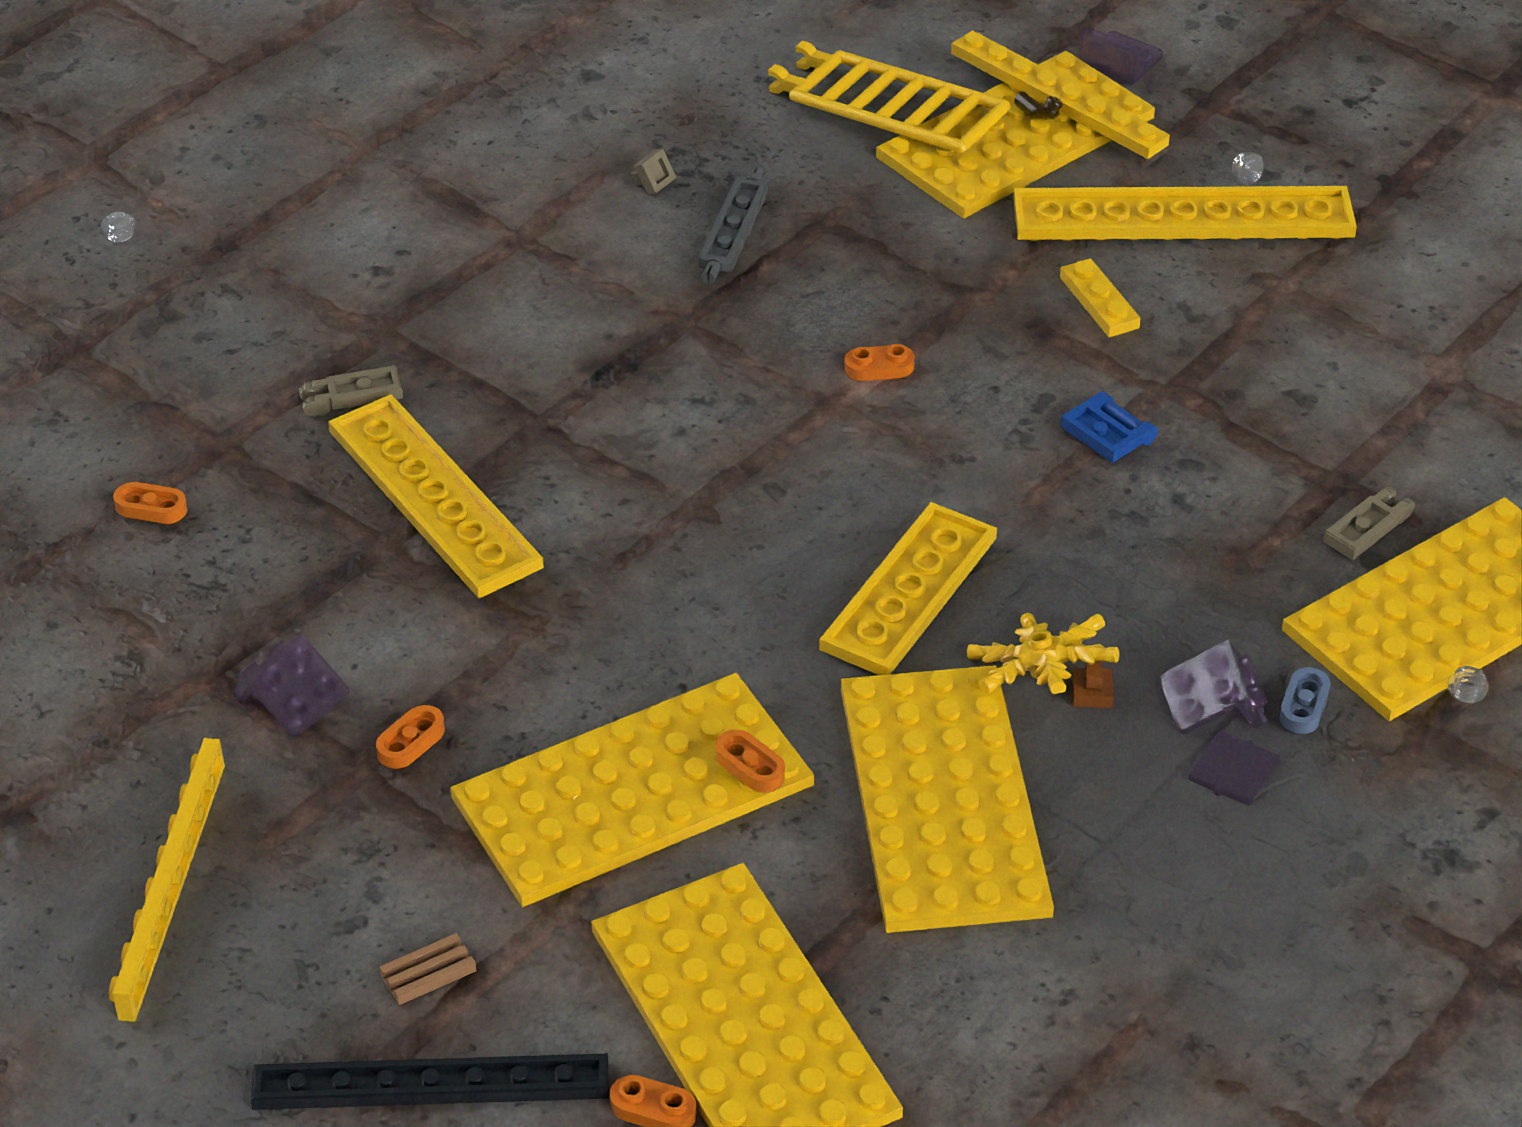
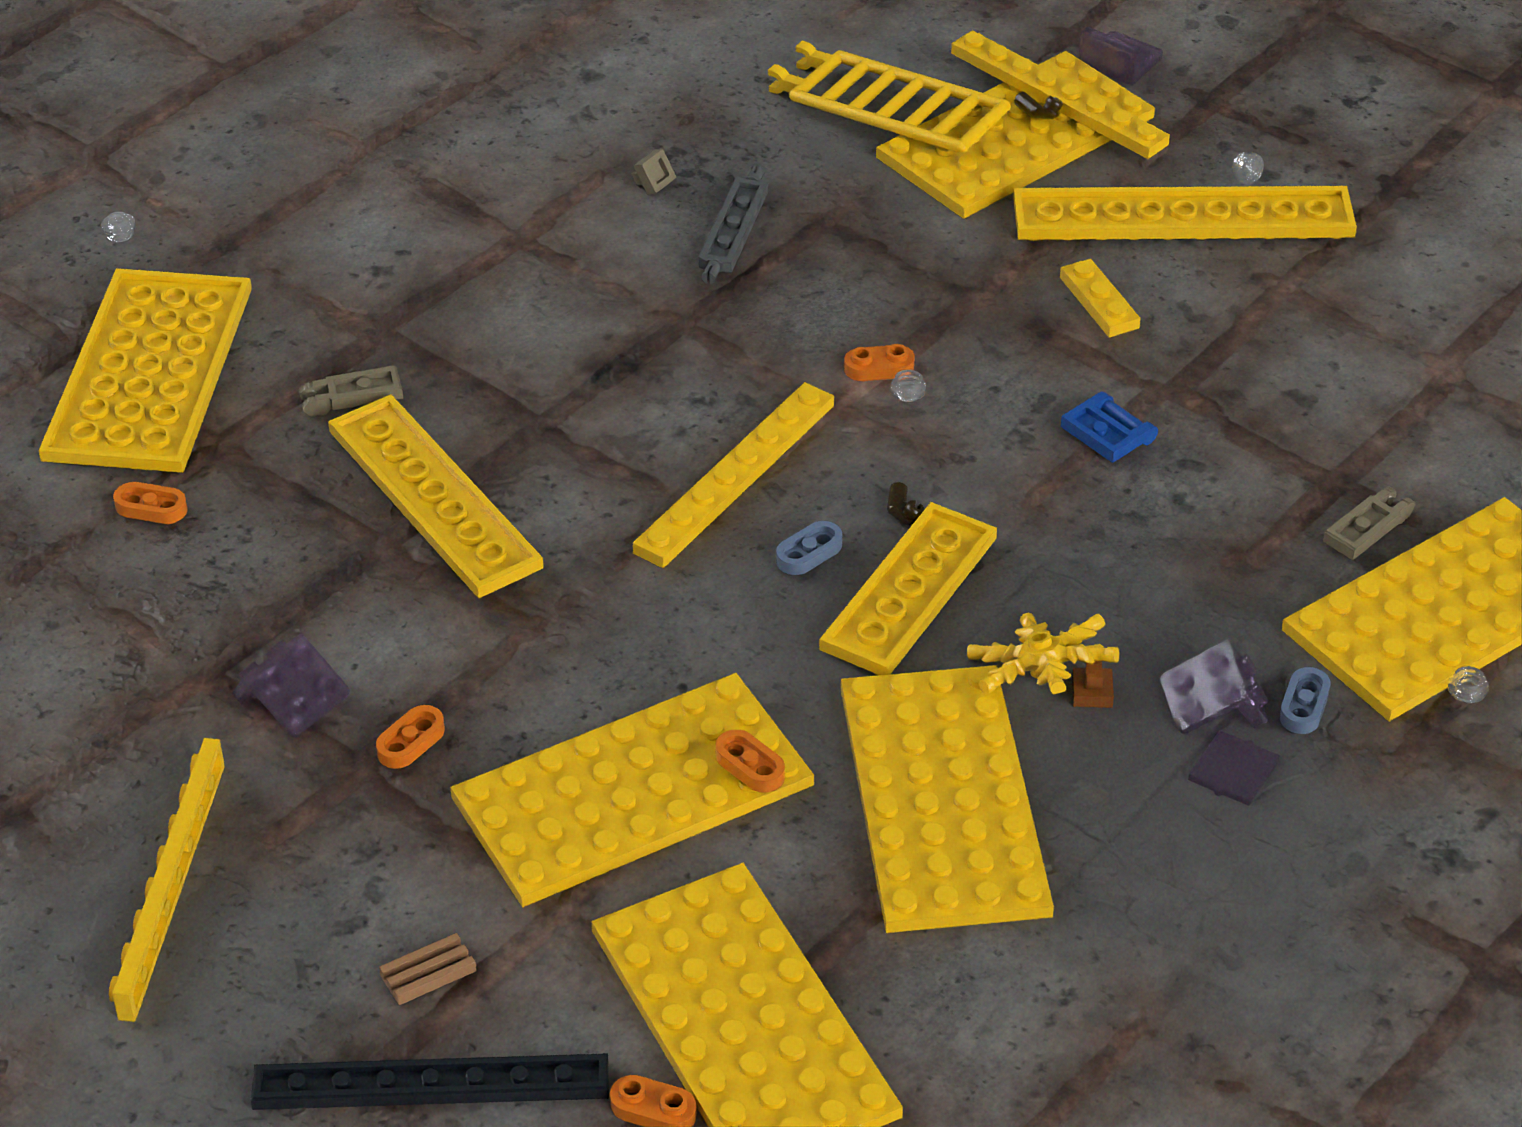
(146, 371): none -> yellow plate
(732, 475): none -> yellow plate
(809, 547): none -> sand blue plate
(899, 508): none -> dark brown arm
(908, 386): none -> clear plate

